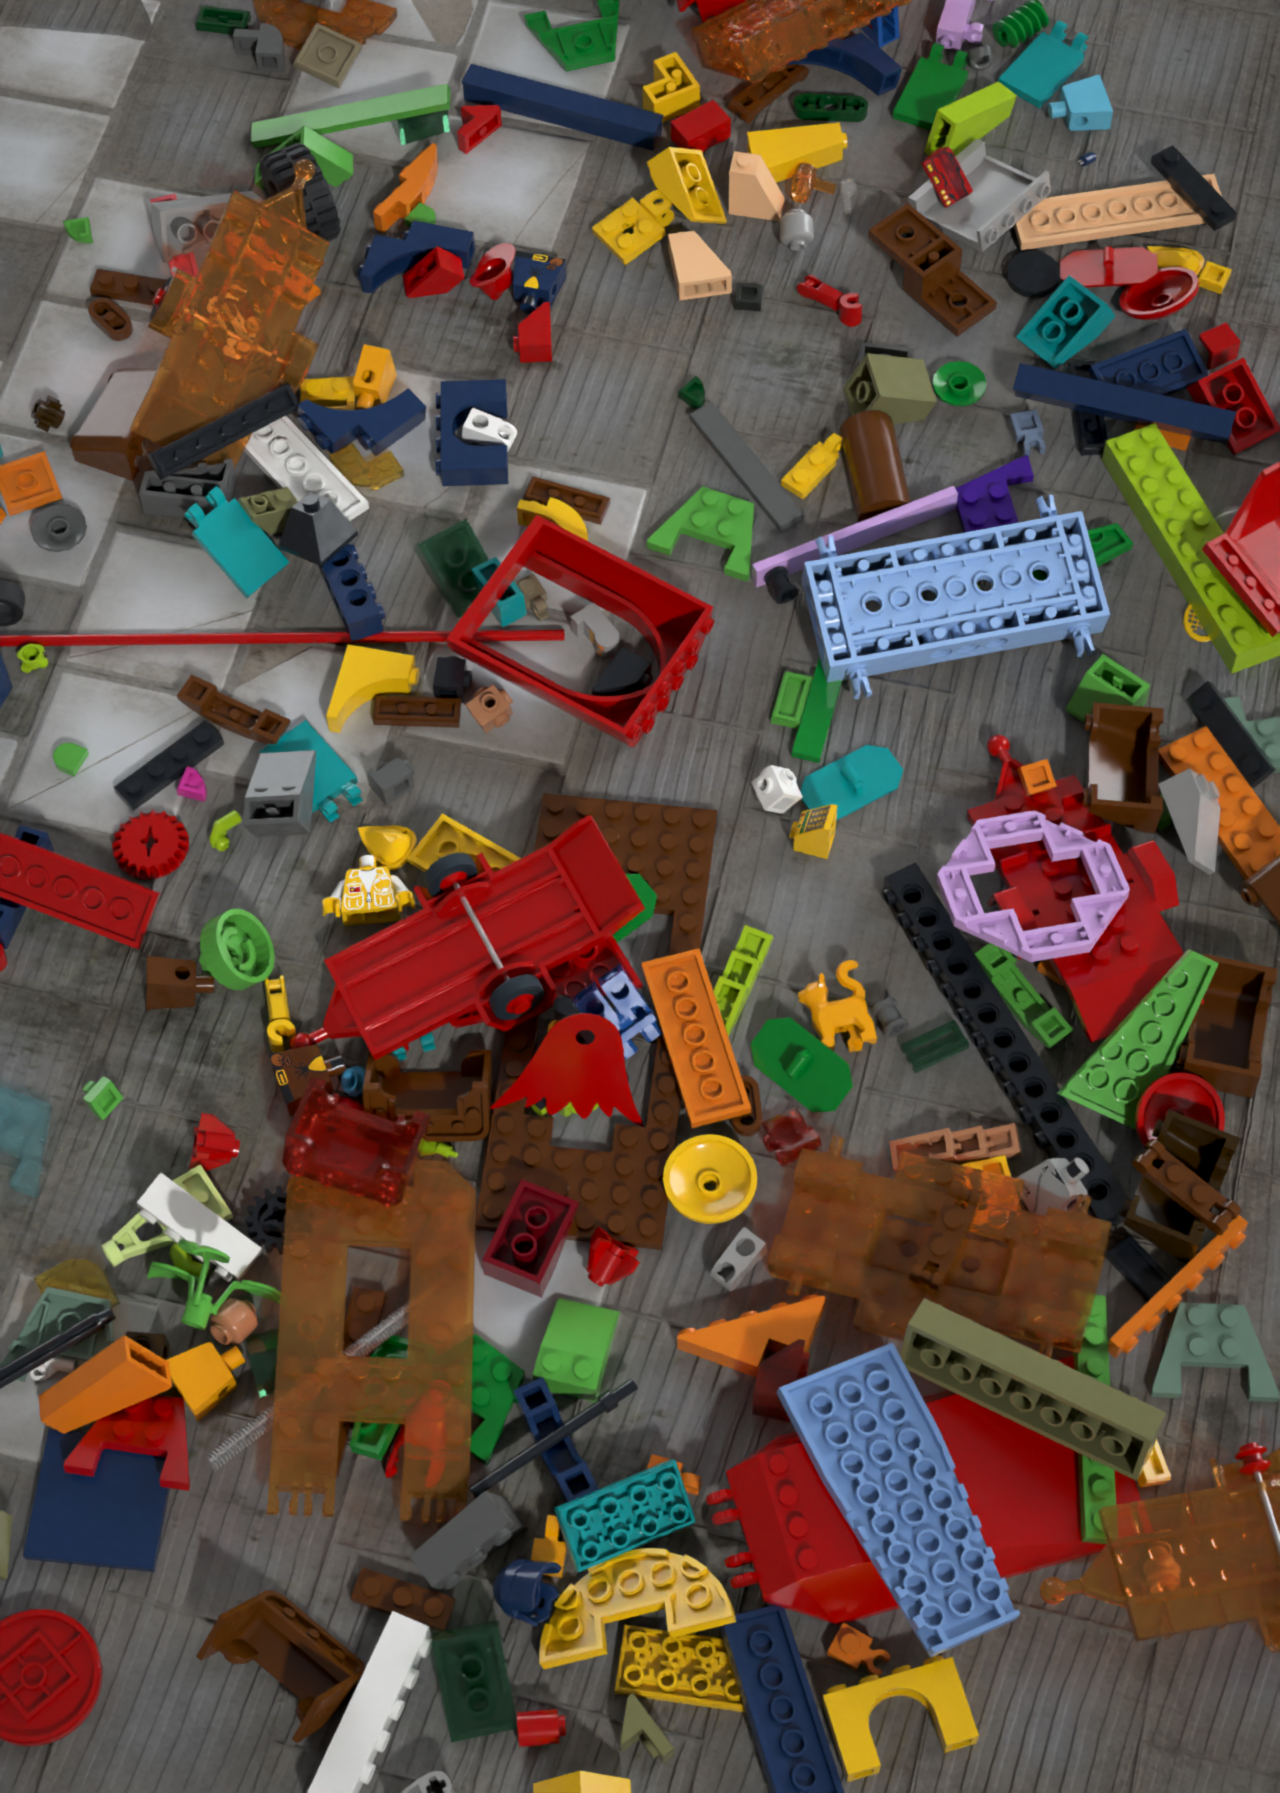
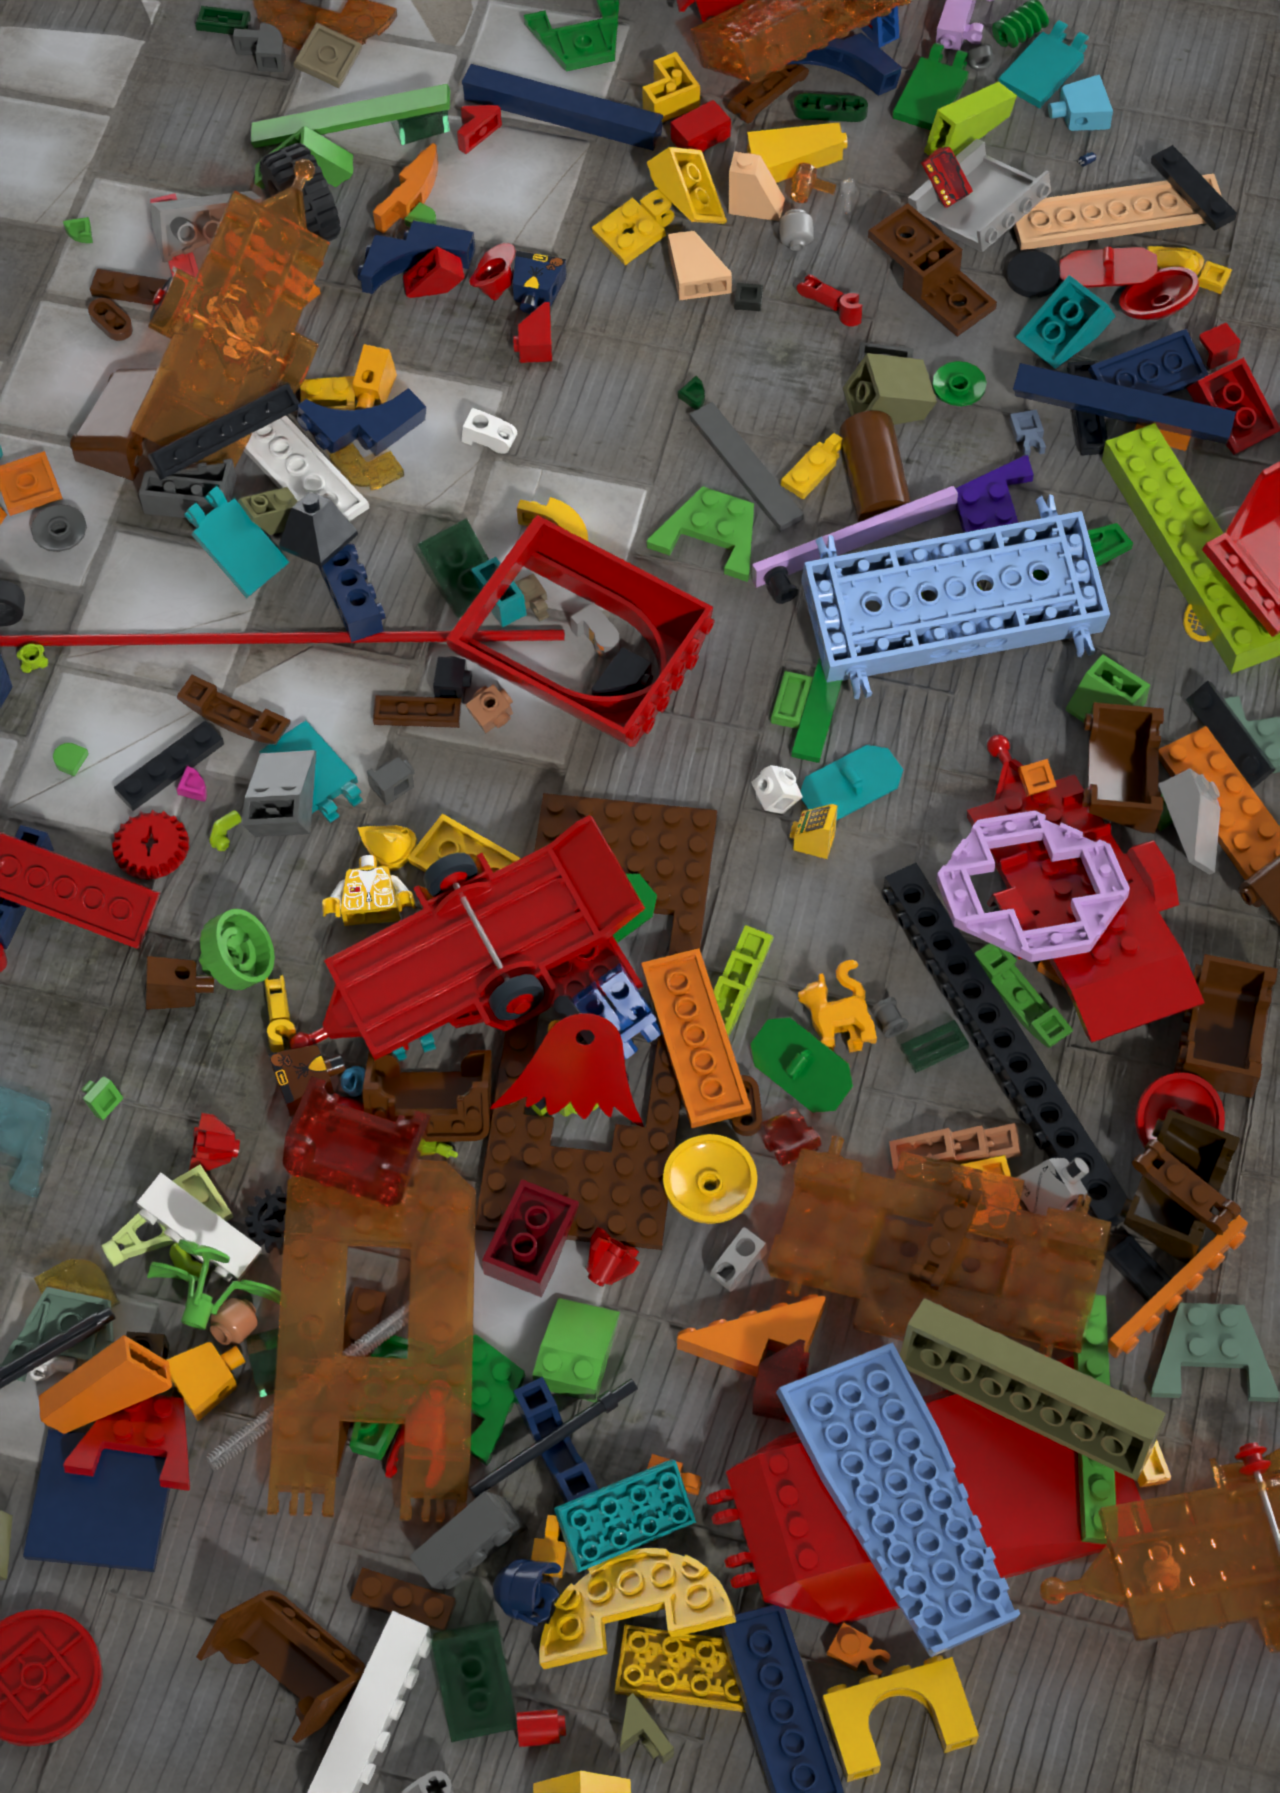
(47, 413): dark brown gear -> none
(367, 674): yellow arch -> none
(461, 462): dark blue arch -> none
(588, 505): reddish brown tile -> none
(1142, 1043): bright green wing -> none

